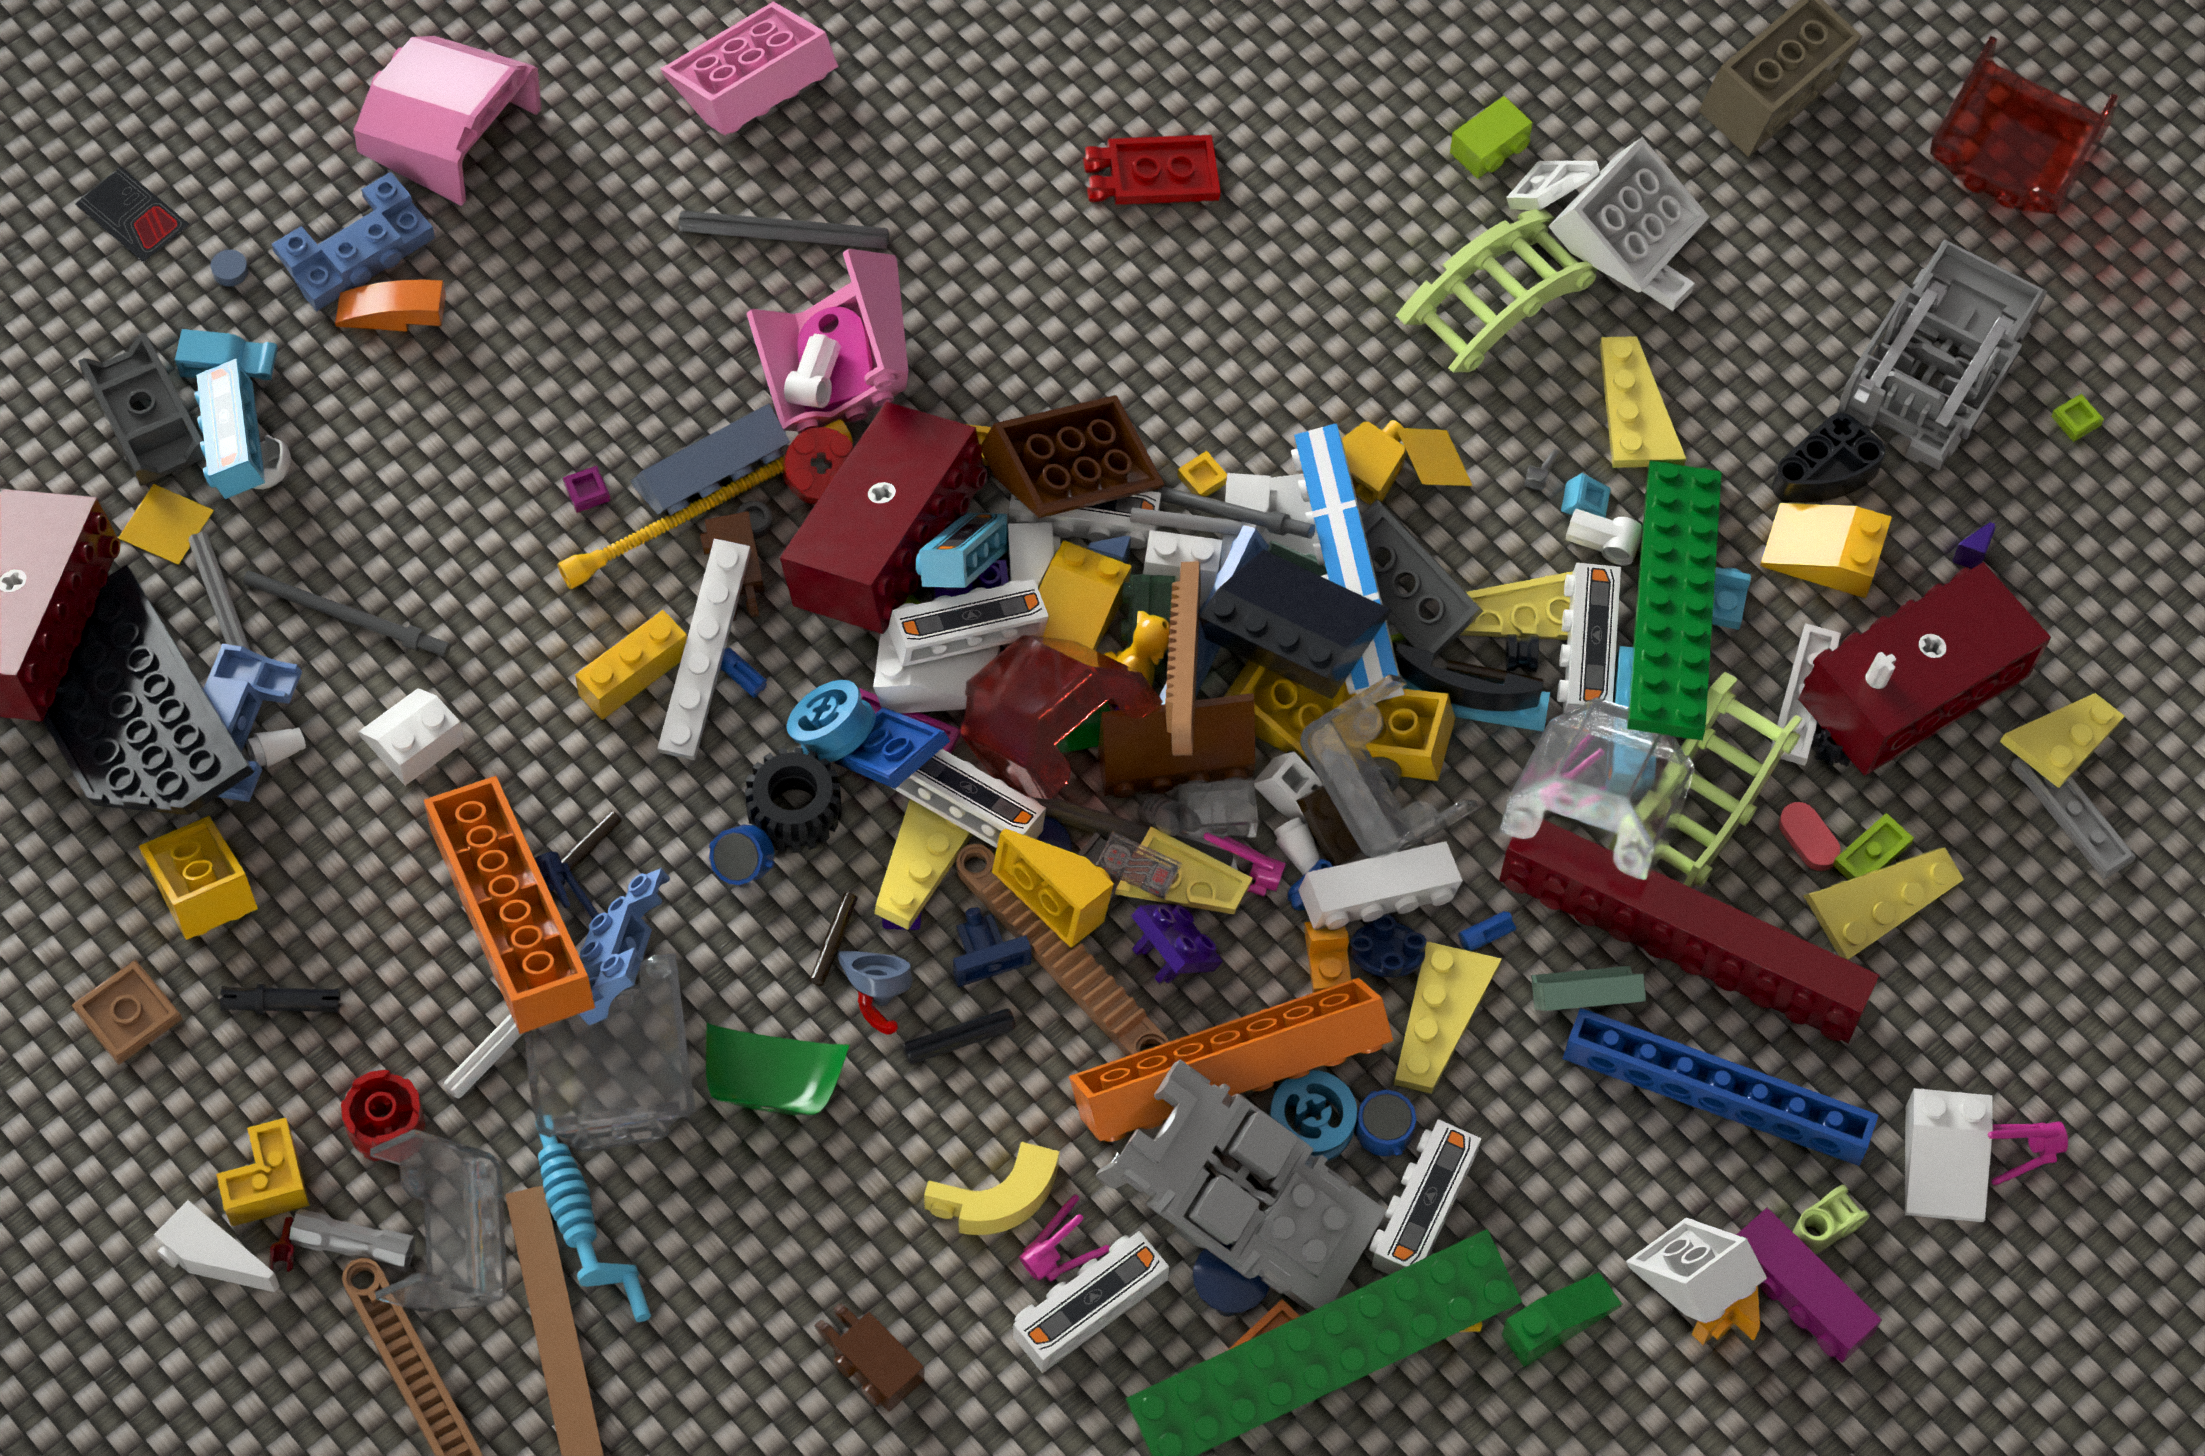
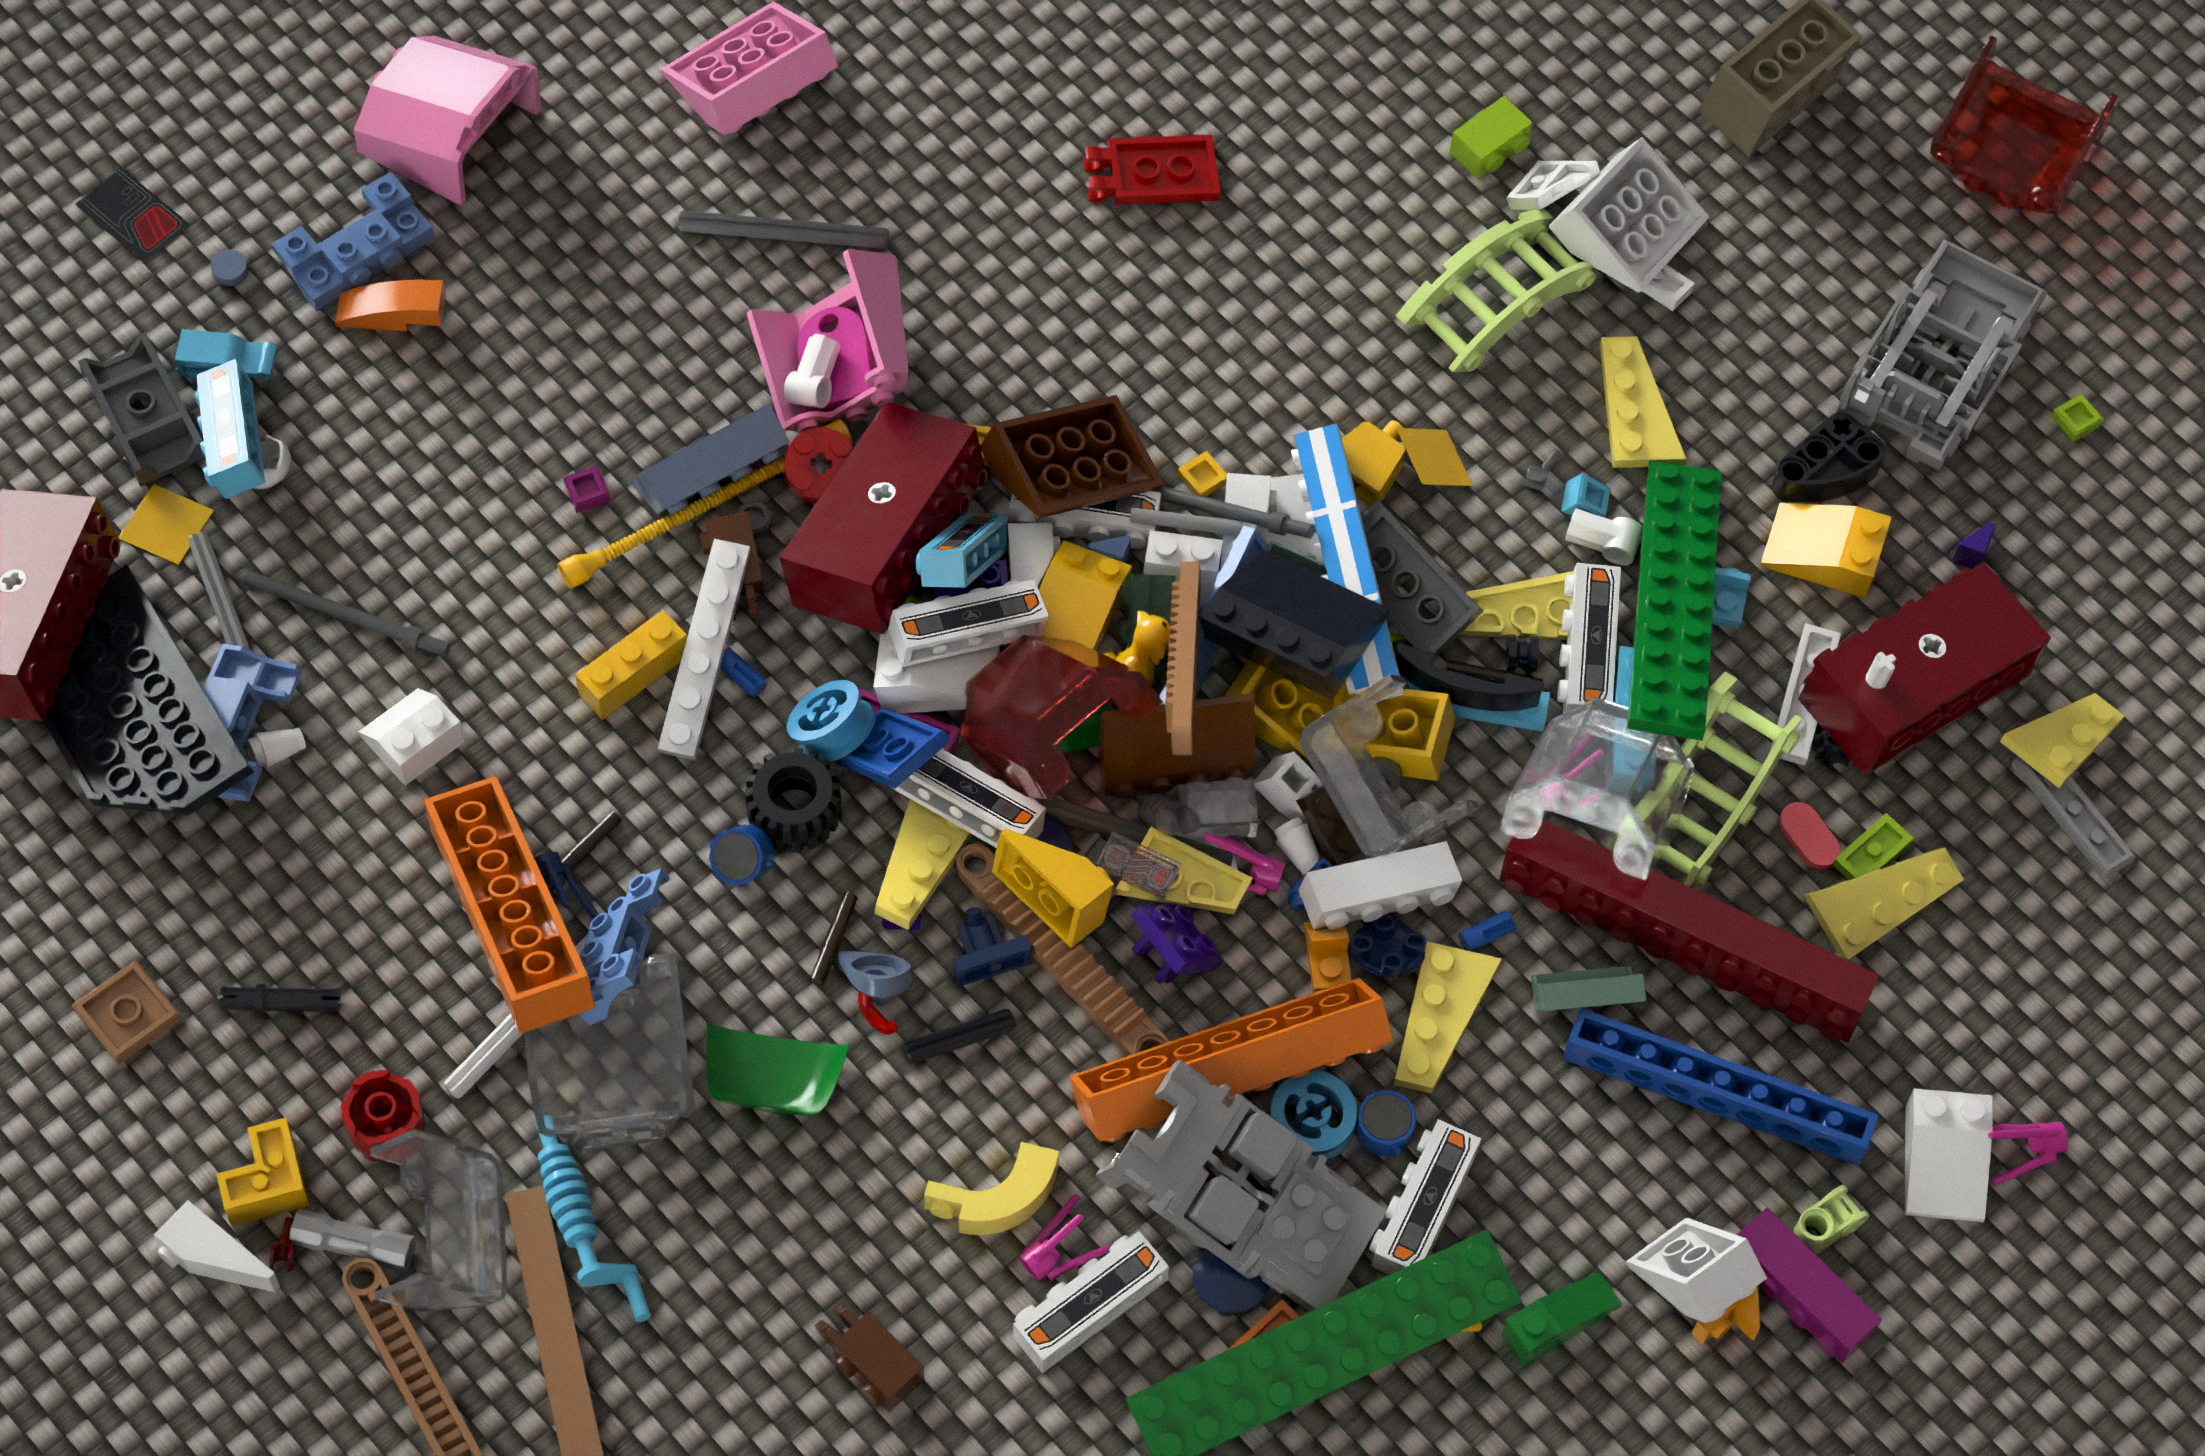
(198, 877): yellow slope -> none

